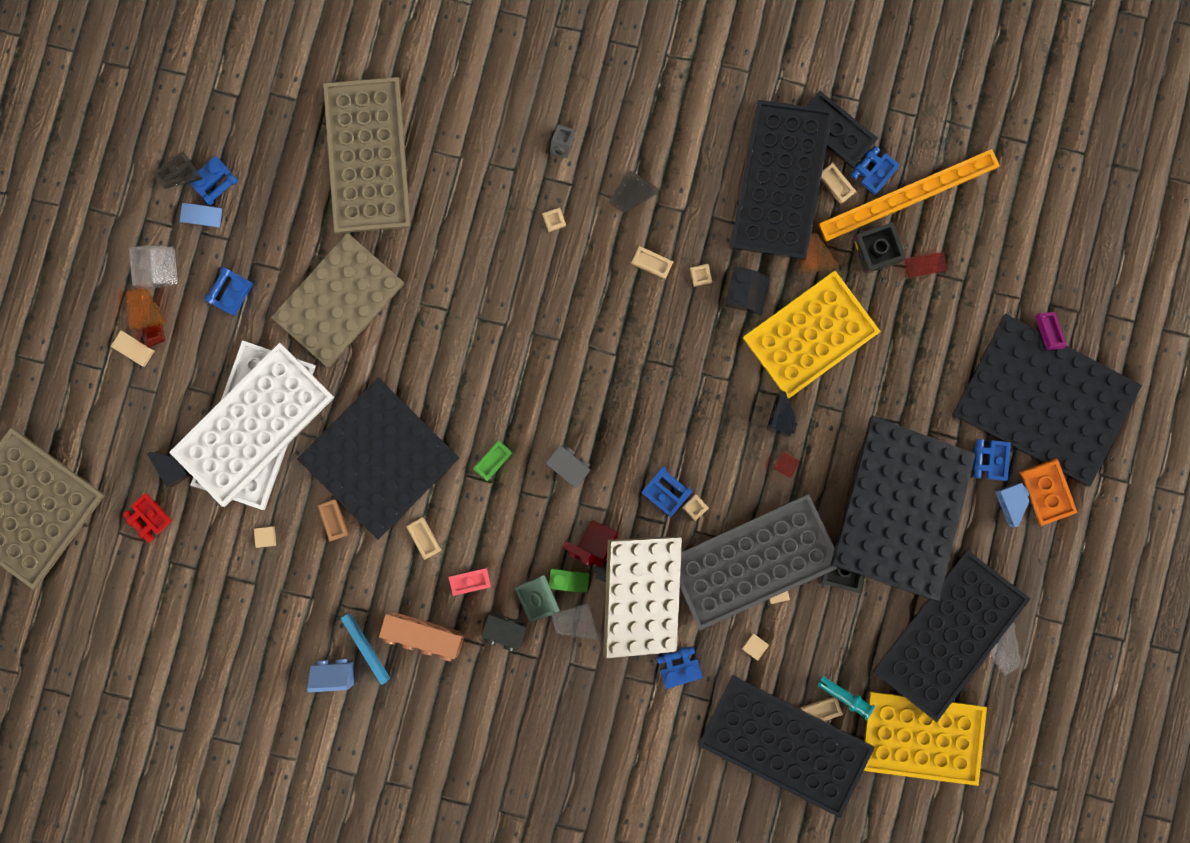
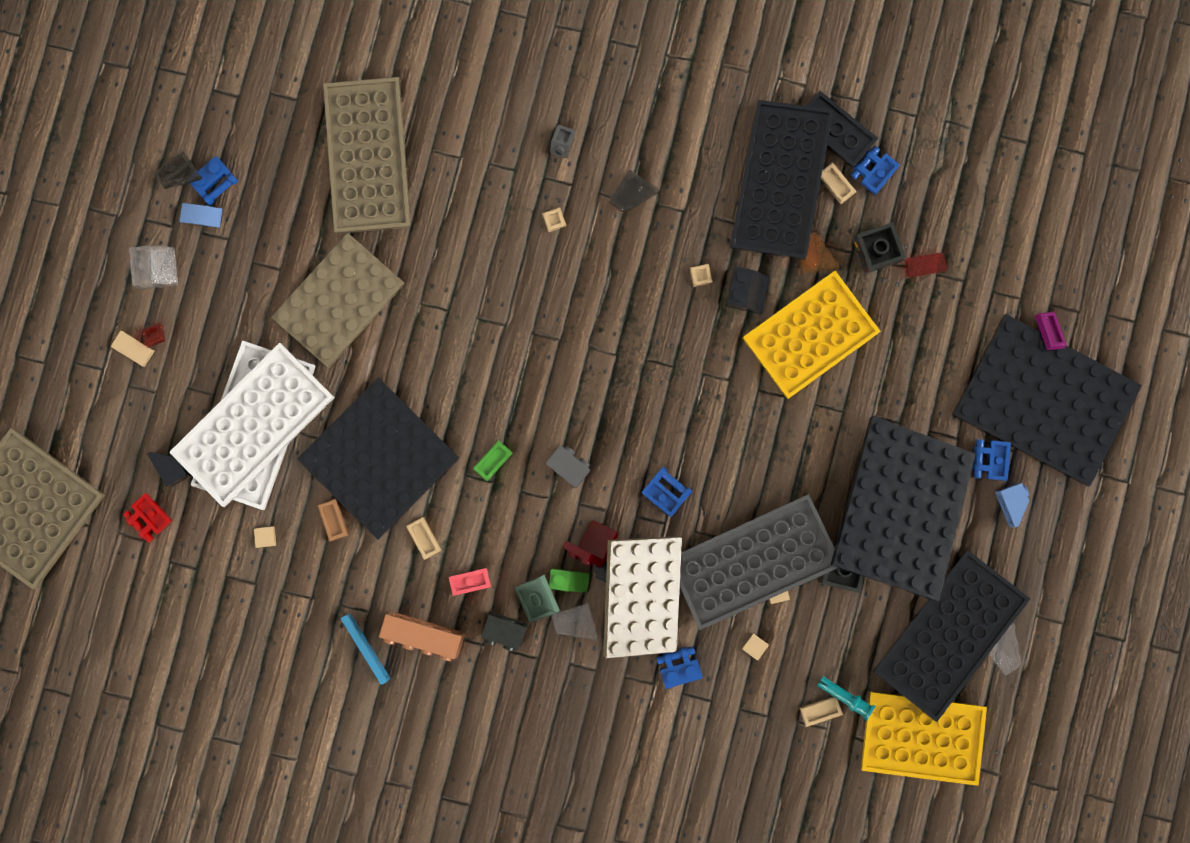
(142, 309): clear orange wing -> none
(234, 293): blue plate -> none
(331, 676): medium blue slope -> none
(652, 262): tan tile -> none
(695, 507): tan tile -> none
(782, 416): black slope -> none
(786, 465): clear red tile -> none
(786, 746): black plate -> none
(908, 195): light orange plate -> none
(1048, 492): orange tile -> none

